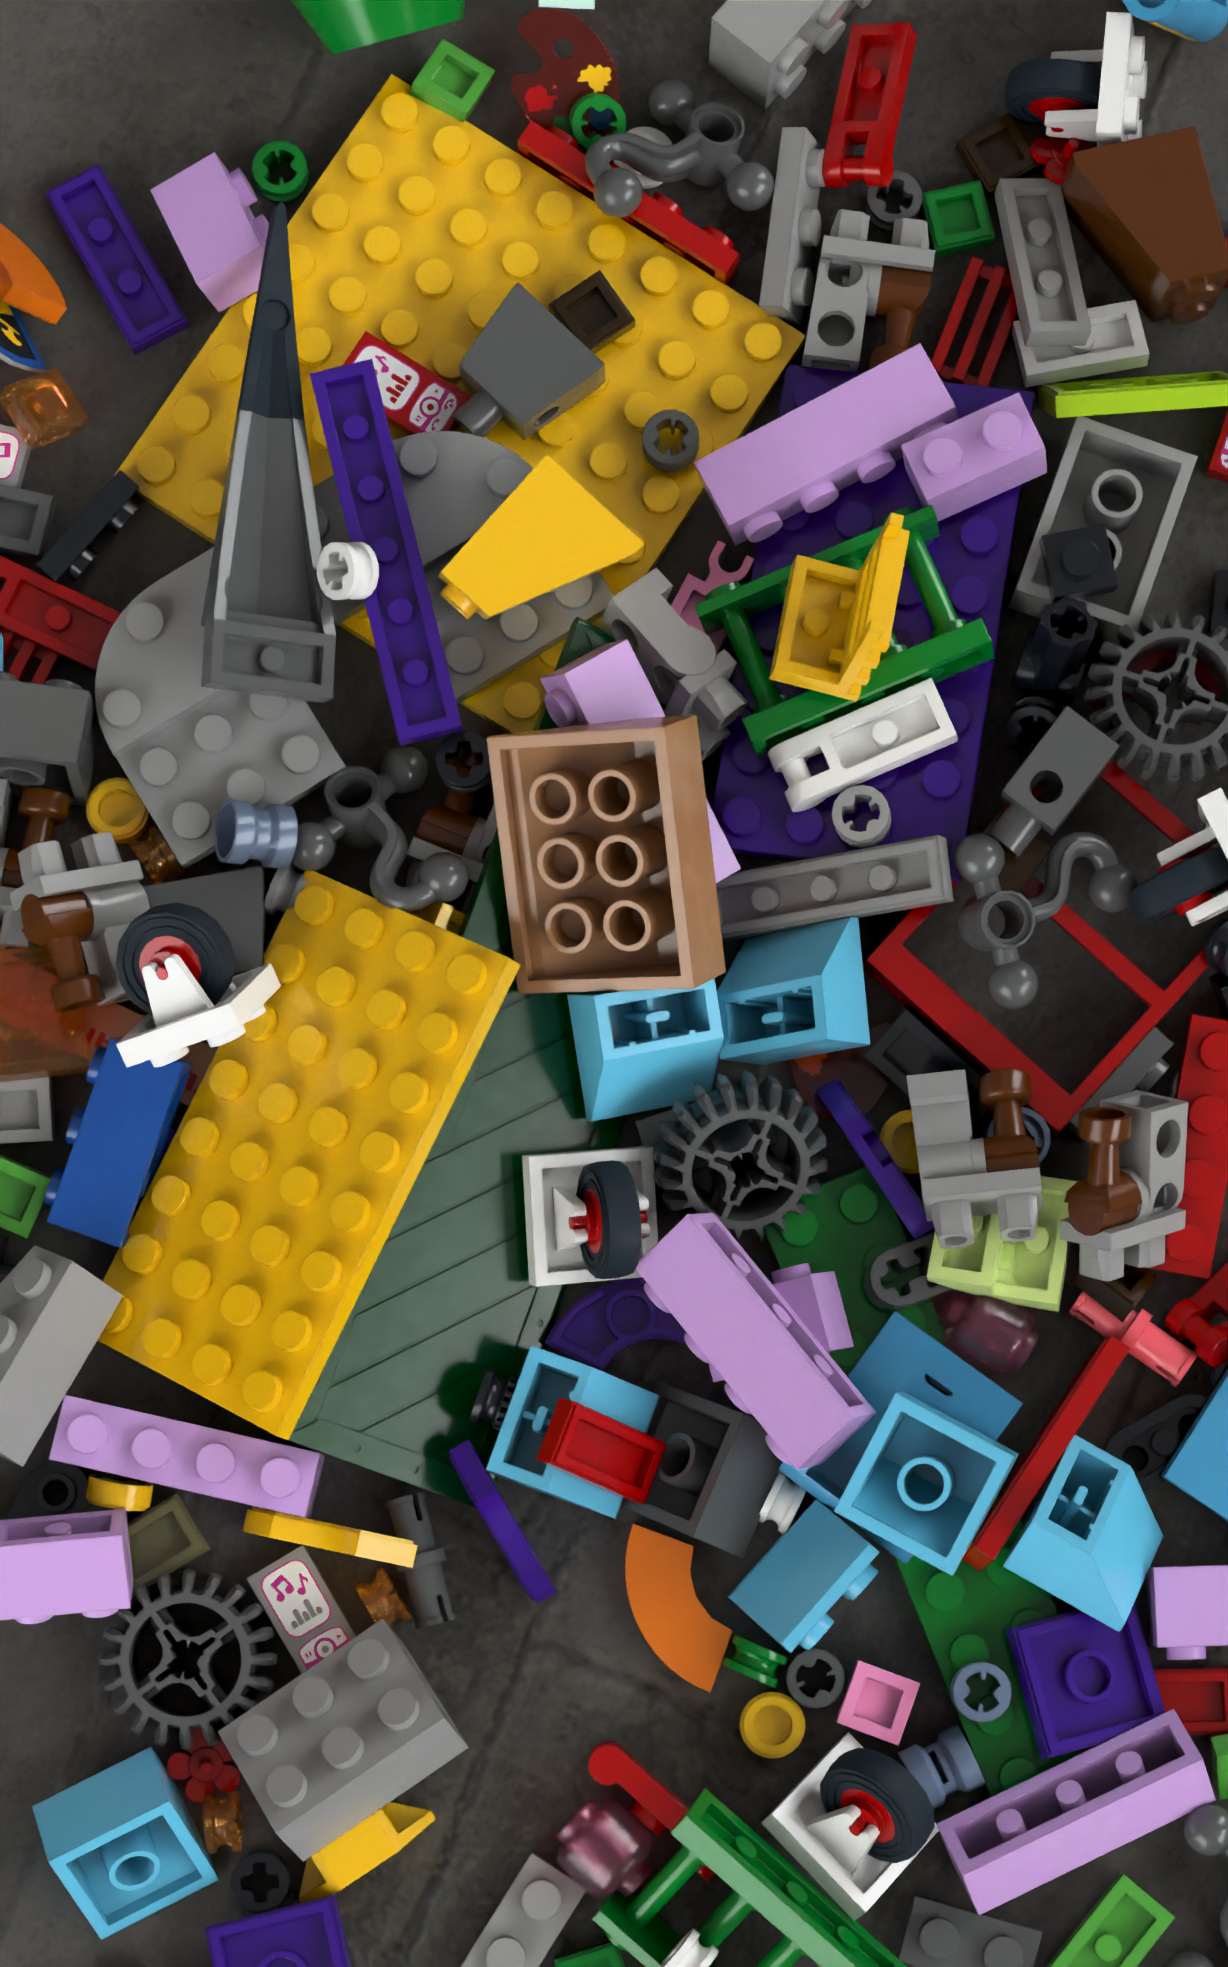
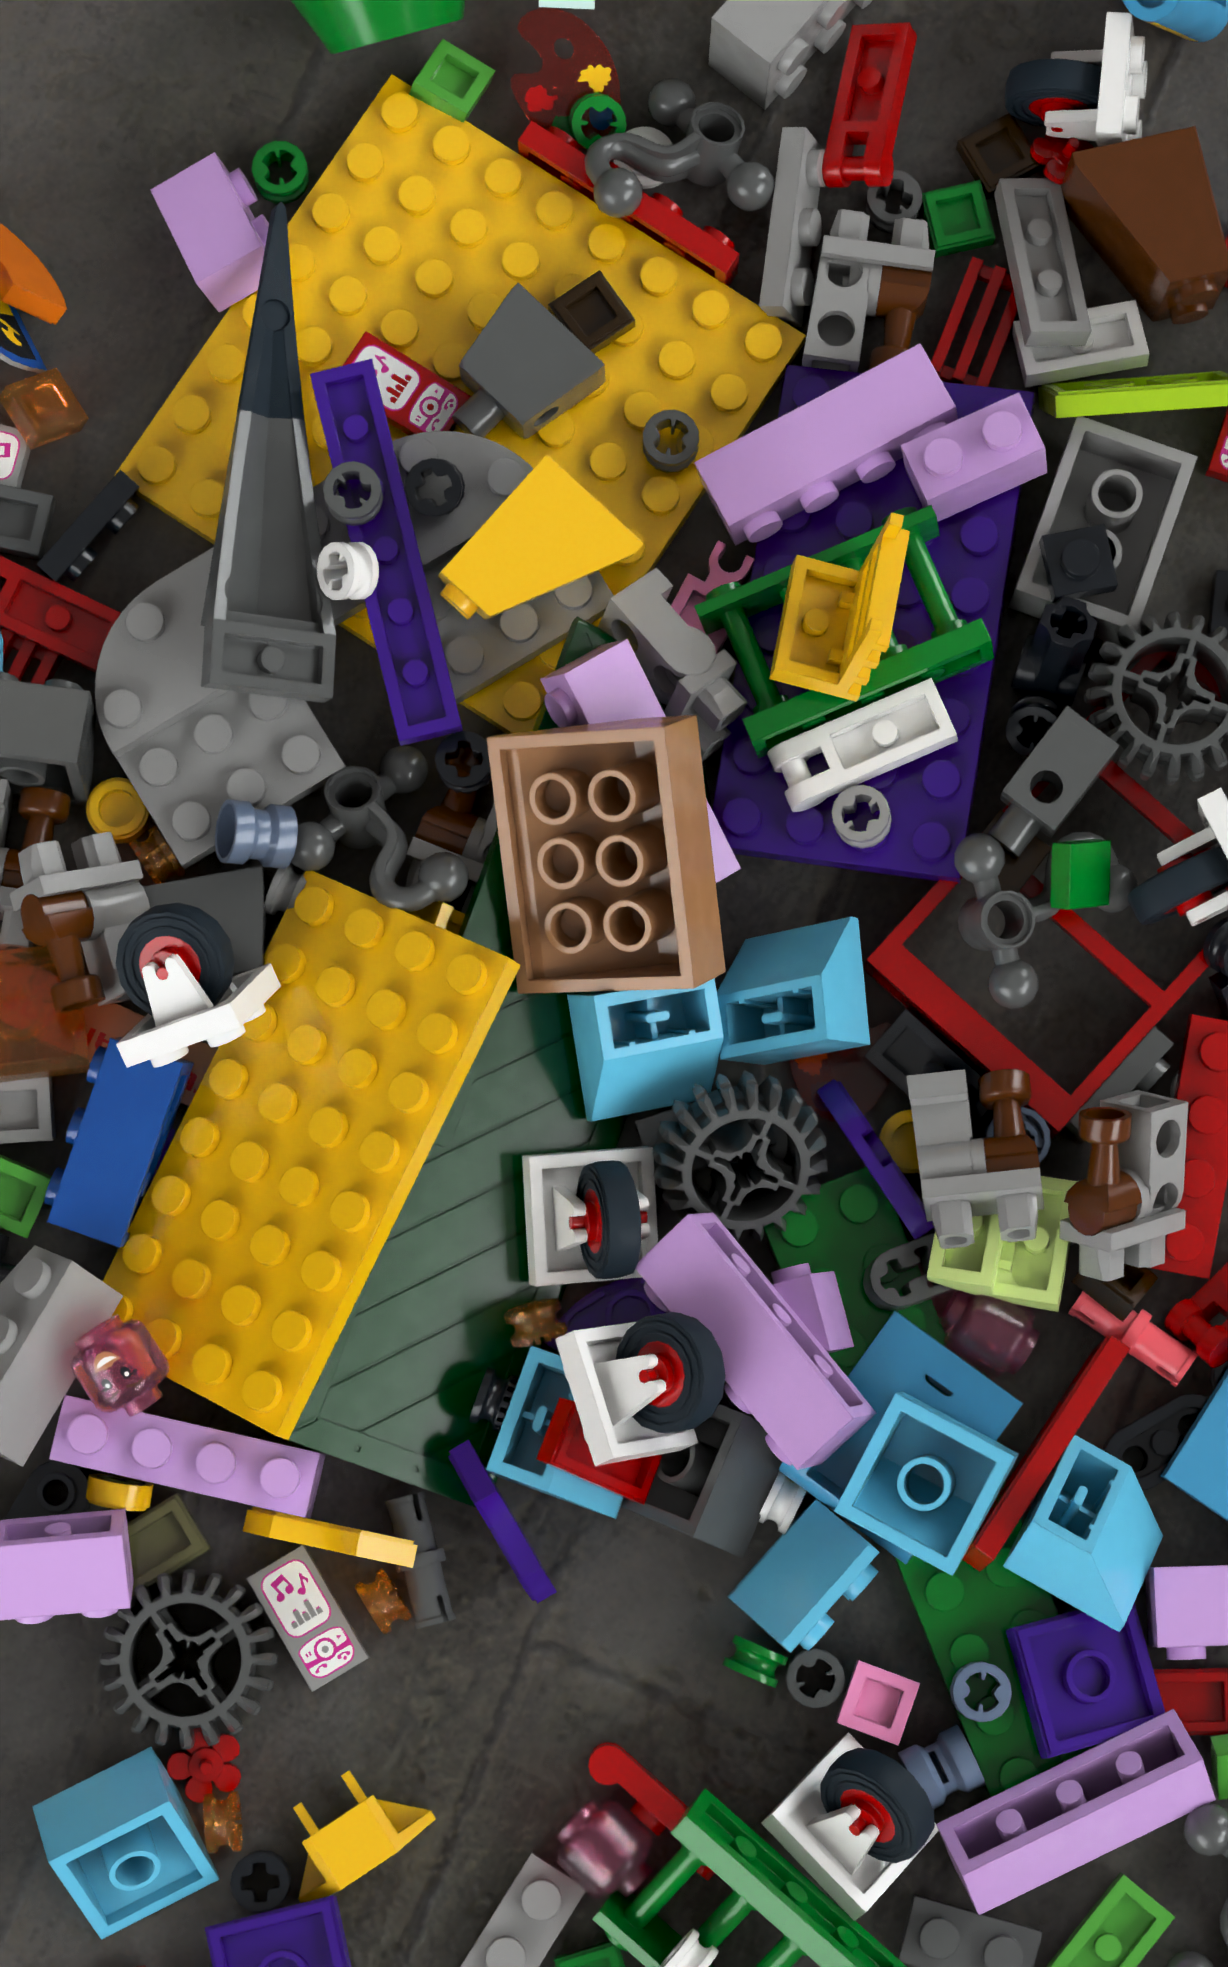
(116, 259): dark purple tile -> none
(120, 1366): none -> clear pink head
(336, 503): none -> dark grey bush
(342, 1740): light grey brick -> none
(416, 479): none -> black bush
(535, 1321): none -> clear orange bush
(643, 1384): none -> plate
(668, 1608): orange tile -> none
(772, 1724): yellow tile -> none
(835, 887): light grey tile -> none
(1080, 874): none -> green tile

